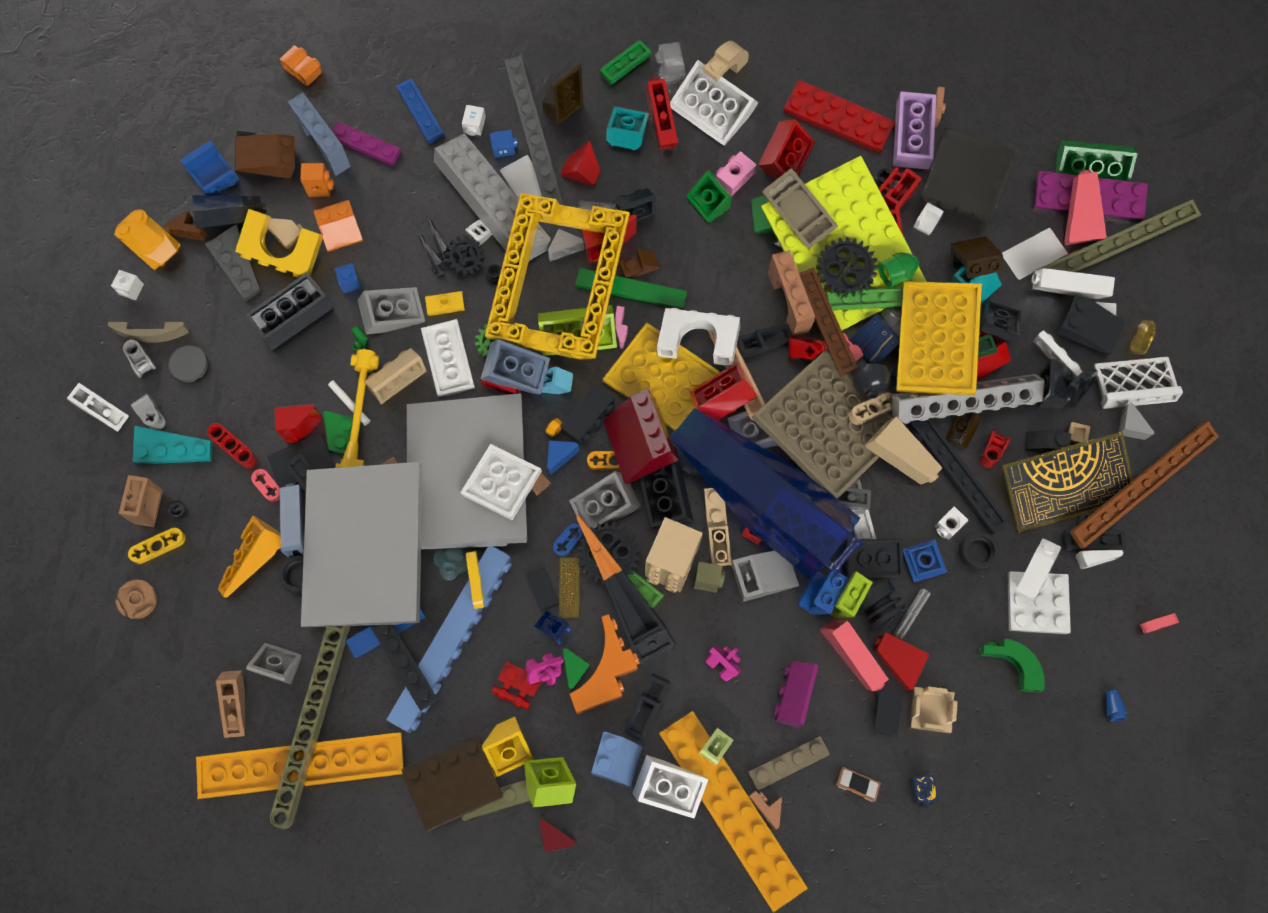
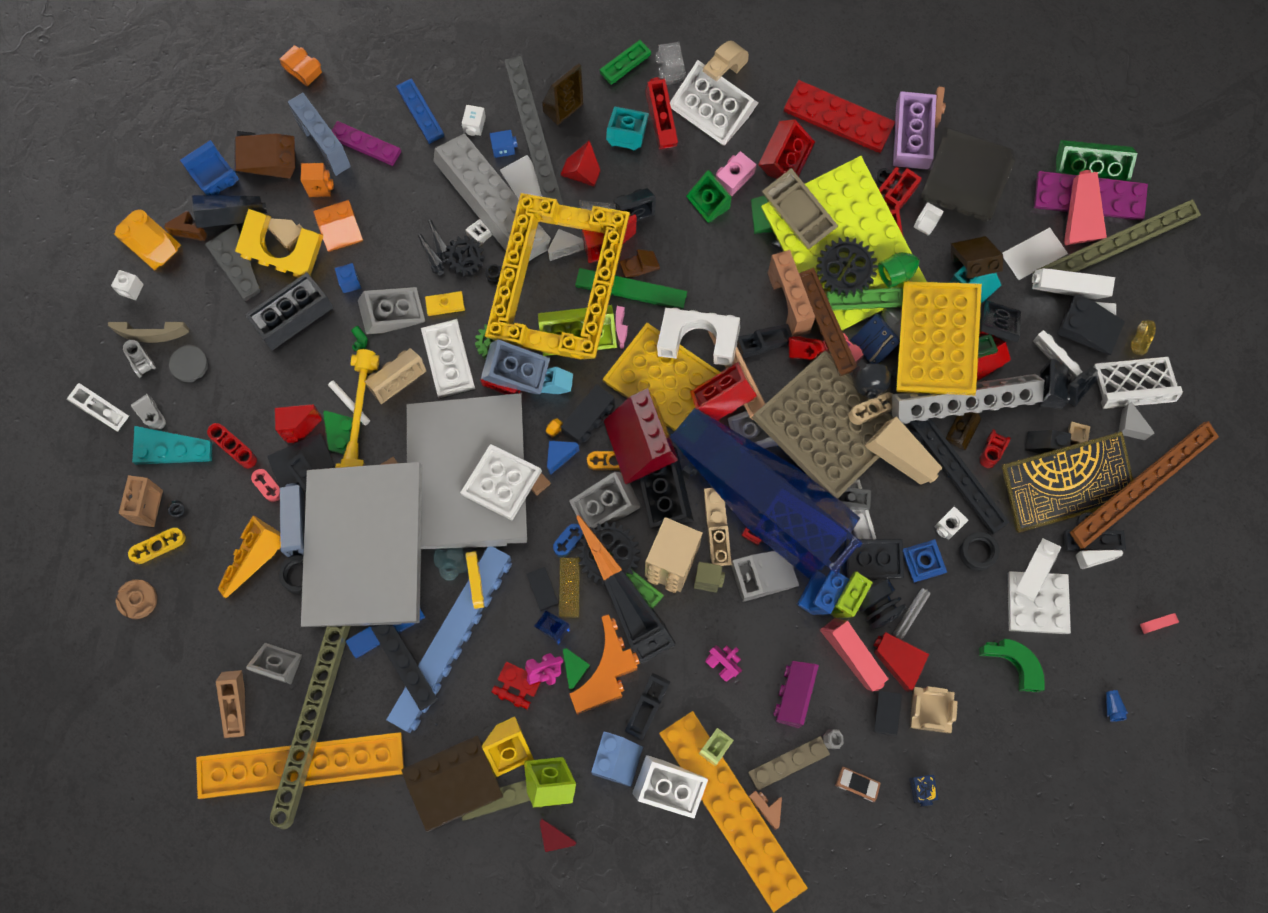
(833, 739): none -> light grey tile

